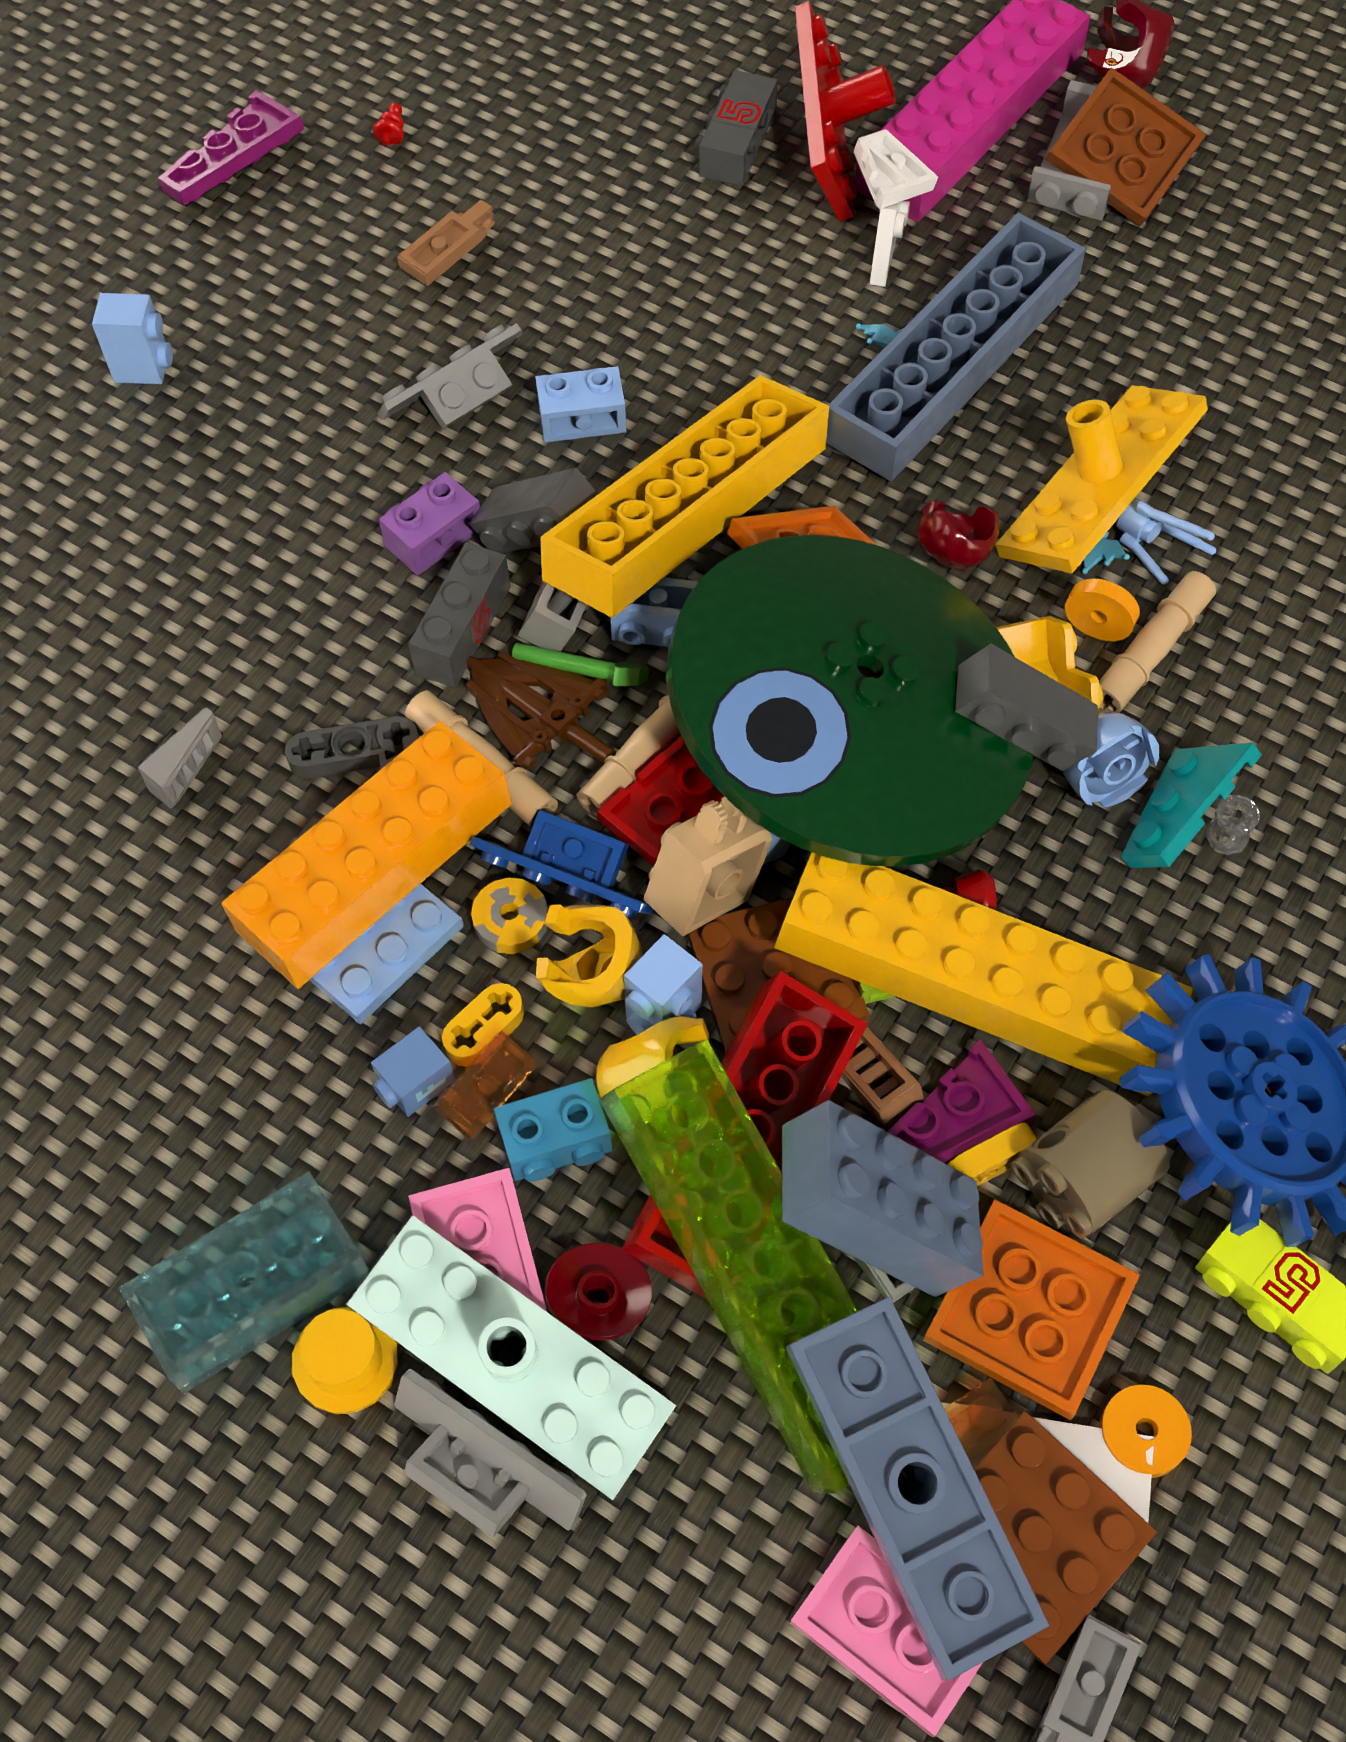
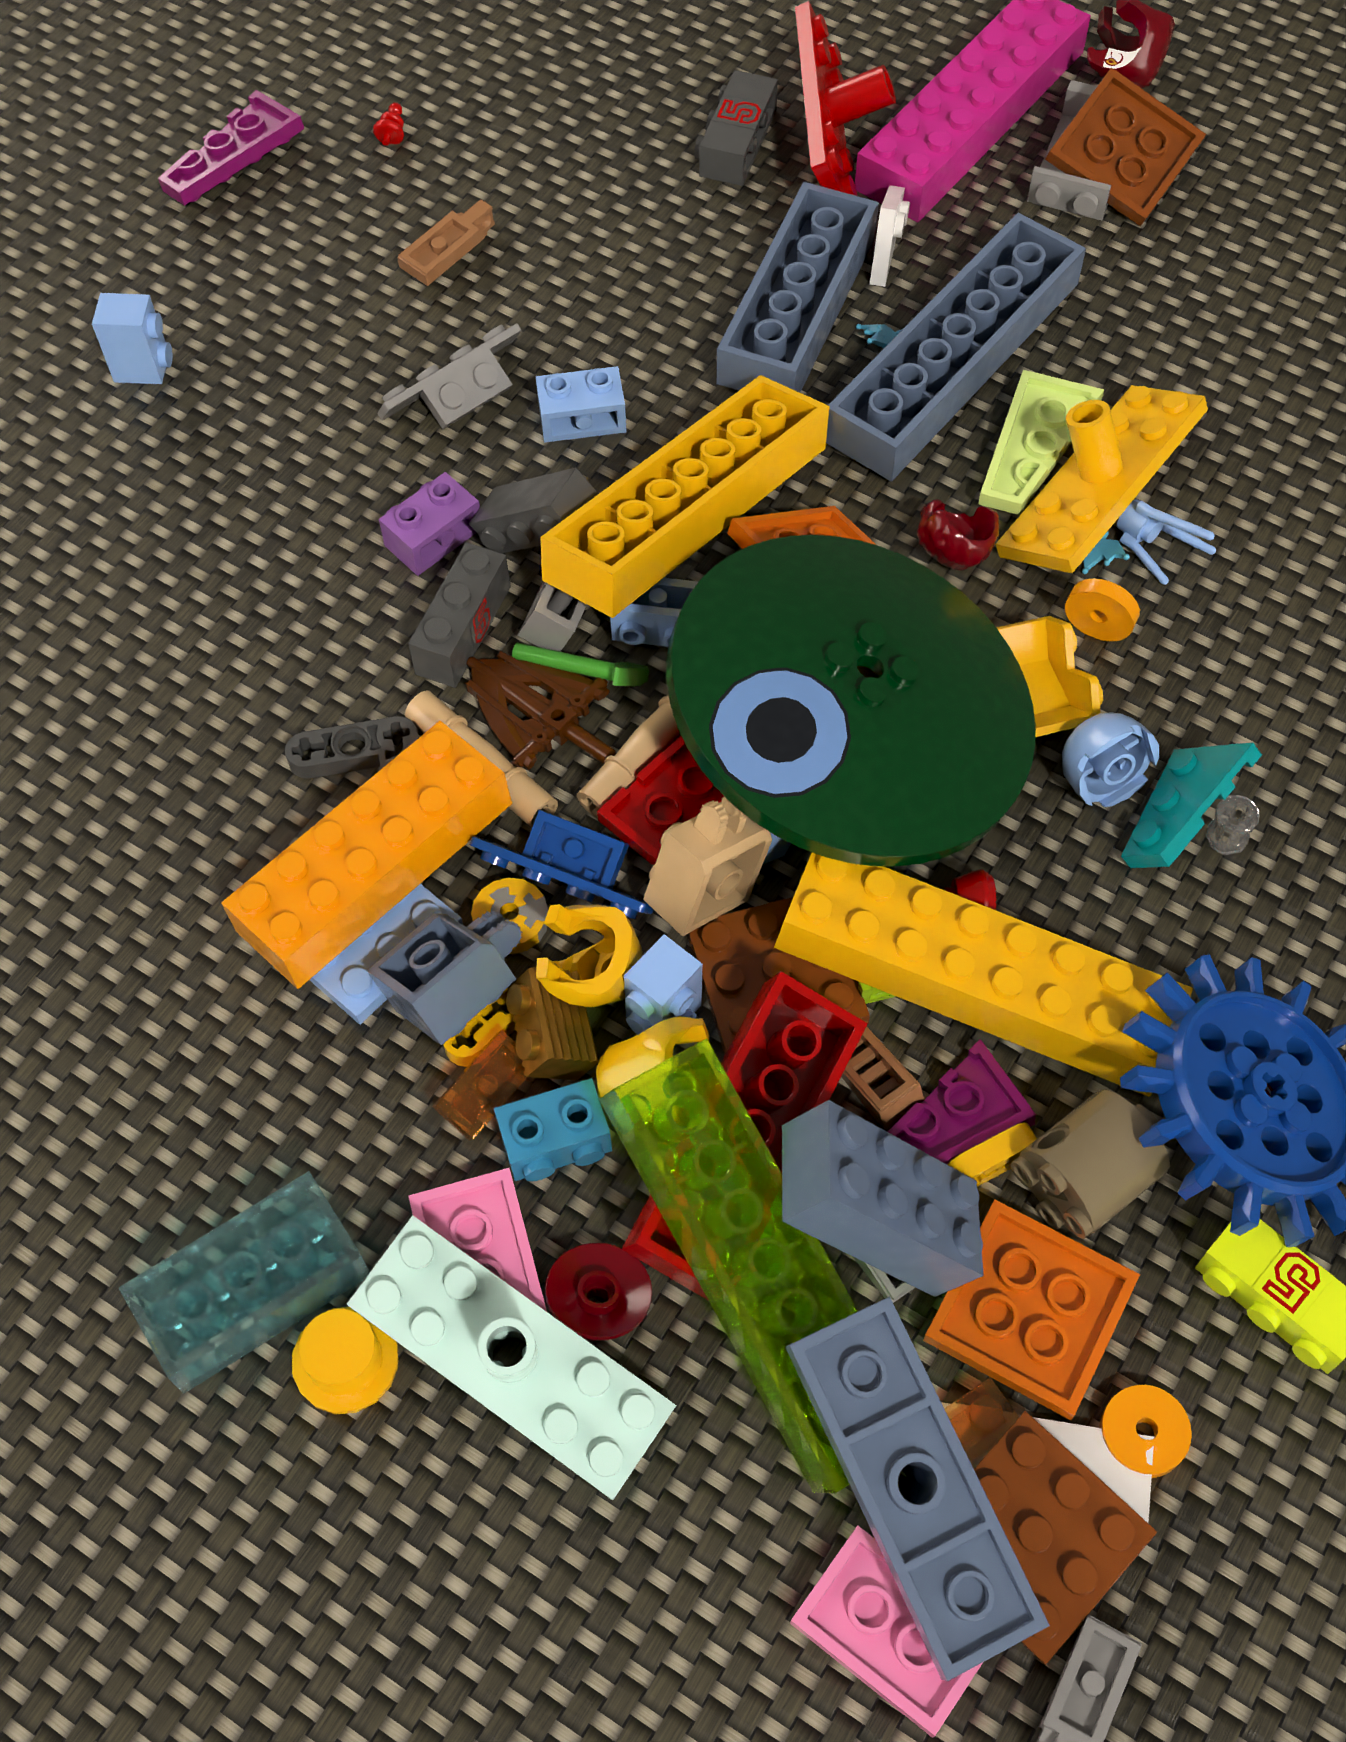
(180, 758): light grey slope -> none
(412, 1072): medium blue brick -> none
(447, 971): none -> sand blue hinge
(478, 1466): light grey bracket -> none
(551, 1034): none -> pearl gold brick
(798, 289): none -> sand blue brick
(891, 169): white wing -> none
(1026, 707): dark grey brick -> none
(1032, 439): none -> yellowish green wing
(1155, 640): tan piece -> none

